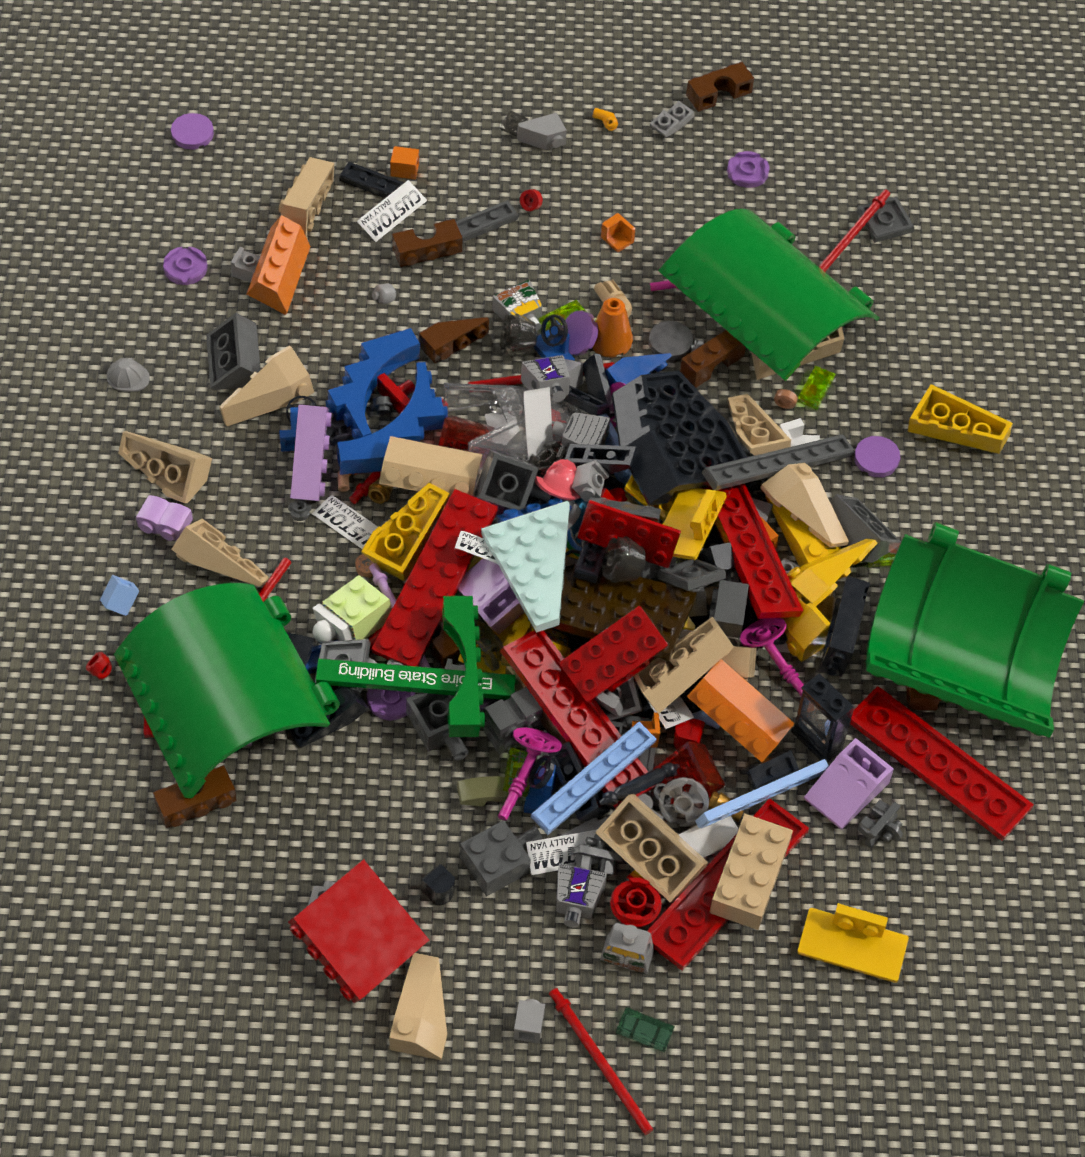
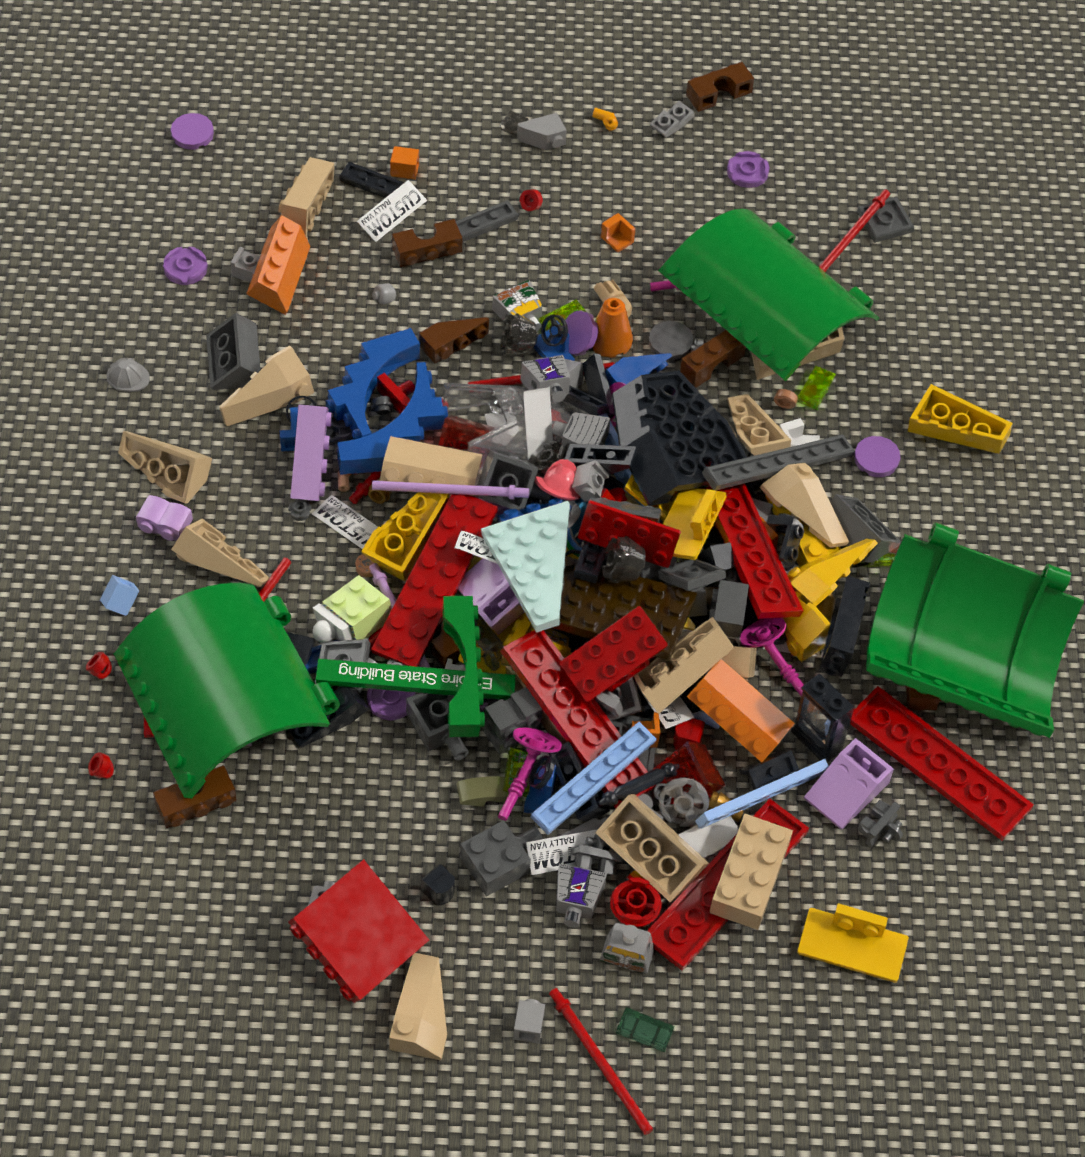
(101, 766): none -> red tile
(510, 491): none -> lavender bar
(793, 533): none -> black bracket

